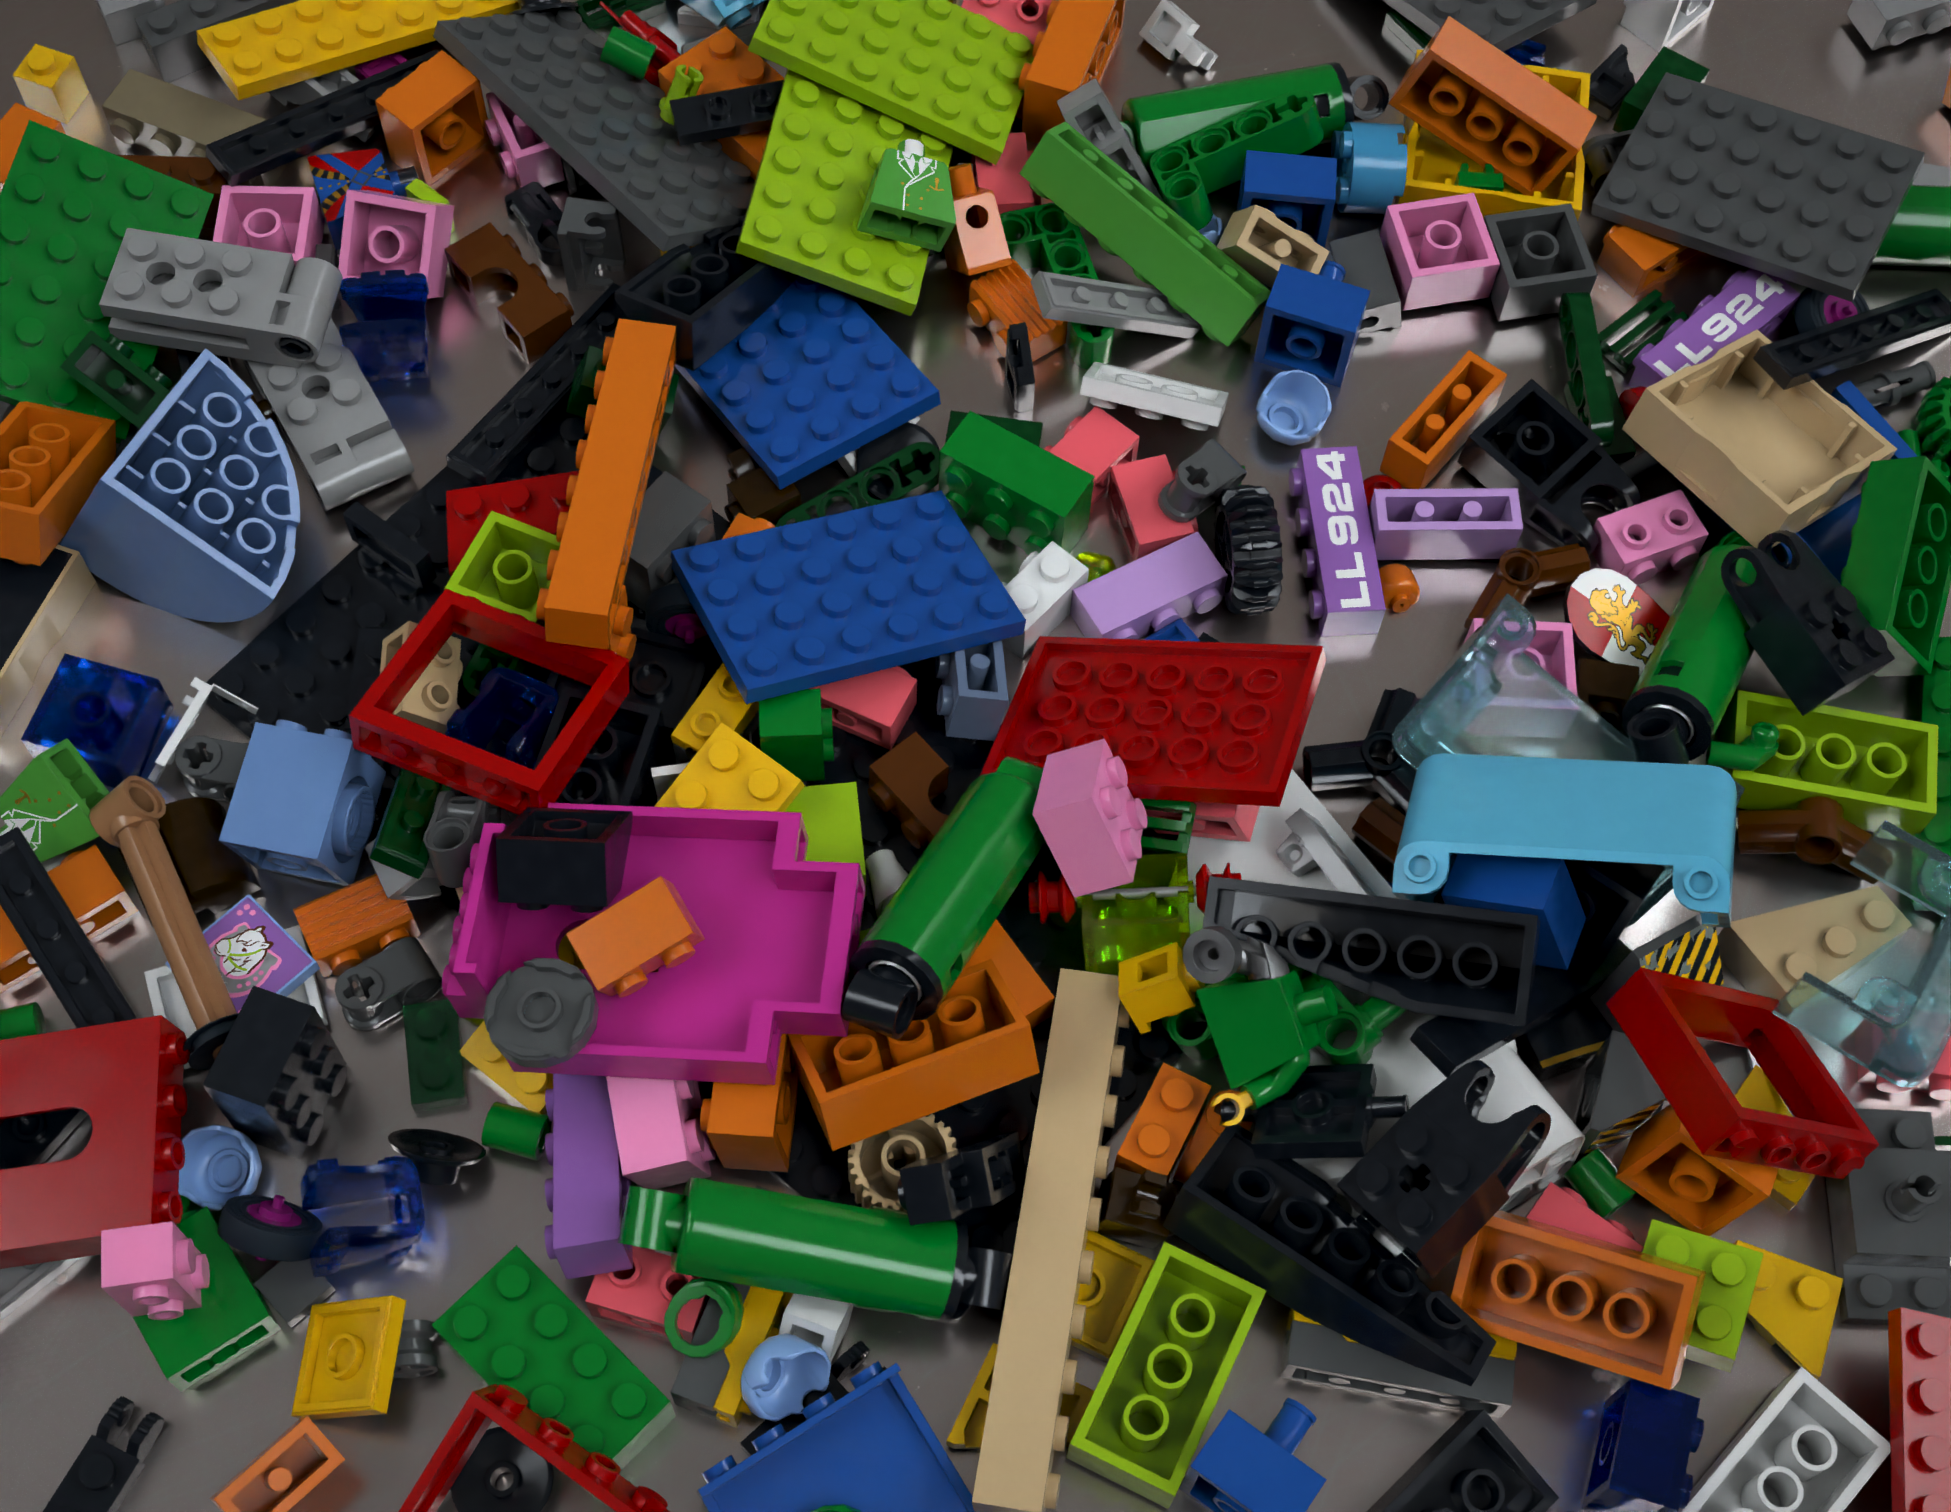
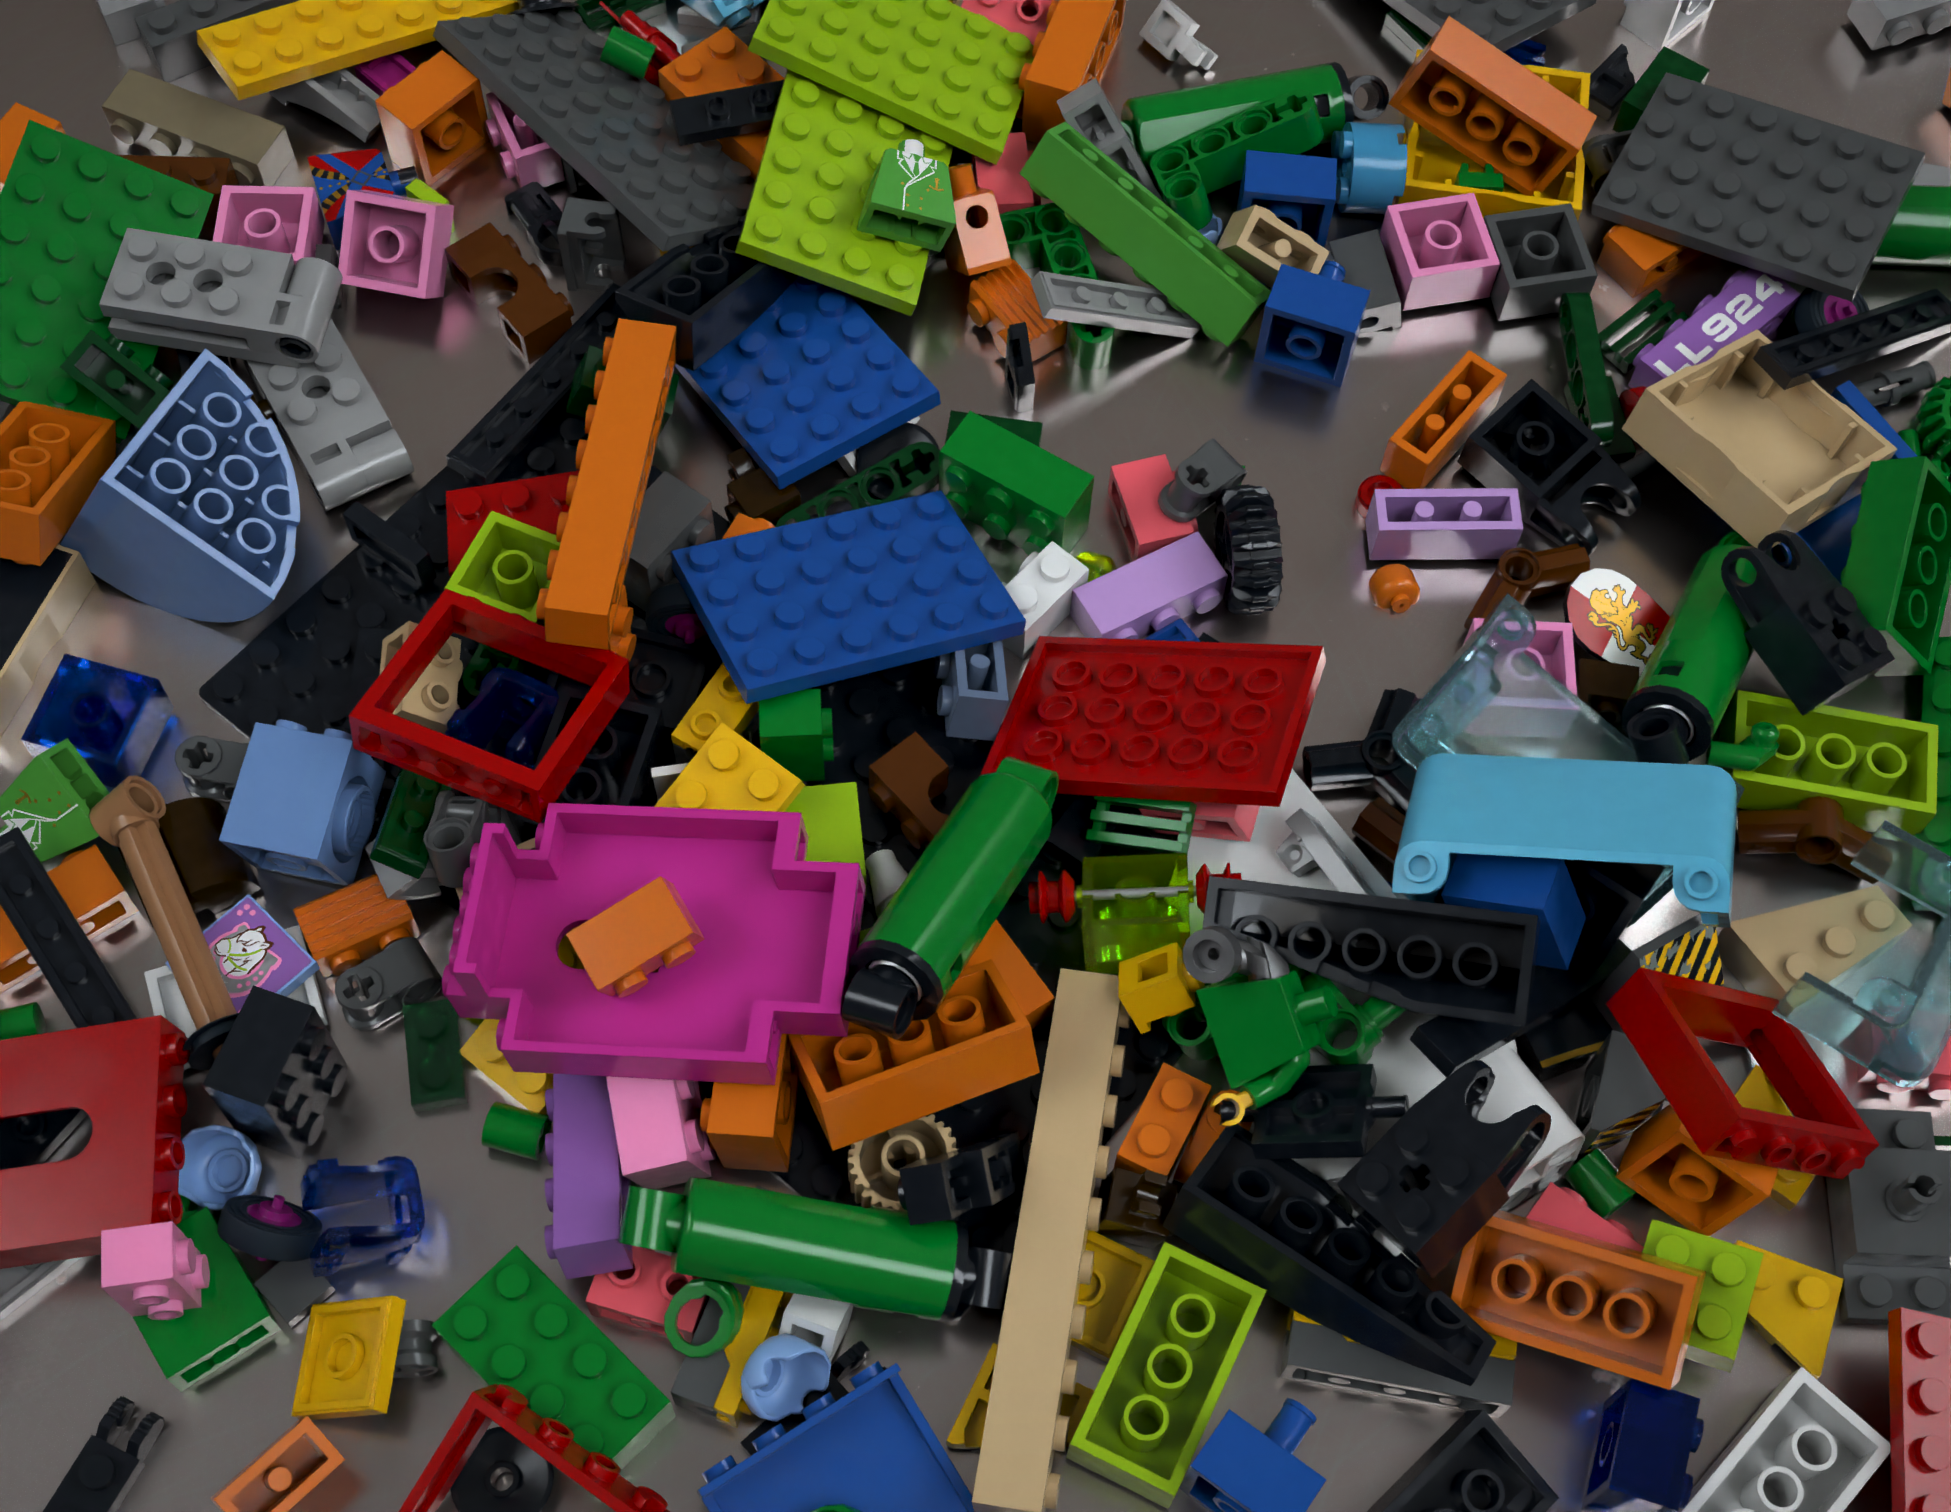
(51, 83): yellow brick -> none
(195, 706): white piece -> none
(305, 127): black tile -> none
(391, 324): clear blue piece -> none
(436, 1153): black piece -> none
(541, 1013): dark grey tile -> none
(563, 858): black slope -> none
(681, 87): lime pin -> none
(872, 704): coral brick -> none
(1090, 817): bright pink brick -> none
(1096, 445): coral brick -> none
(1154, 395): white plate -> none
(1293, 407): light blue hair -> none
(1338, 542): medium lavender brick -> none
(1650, 537): bright pink brick -> none

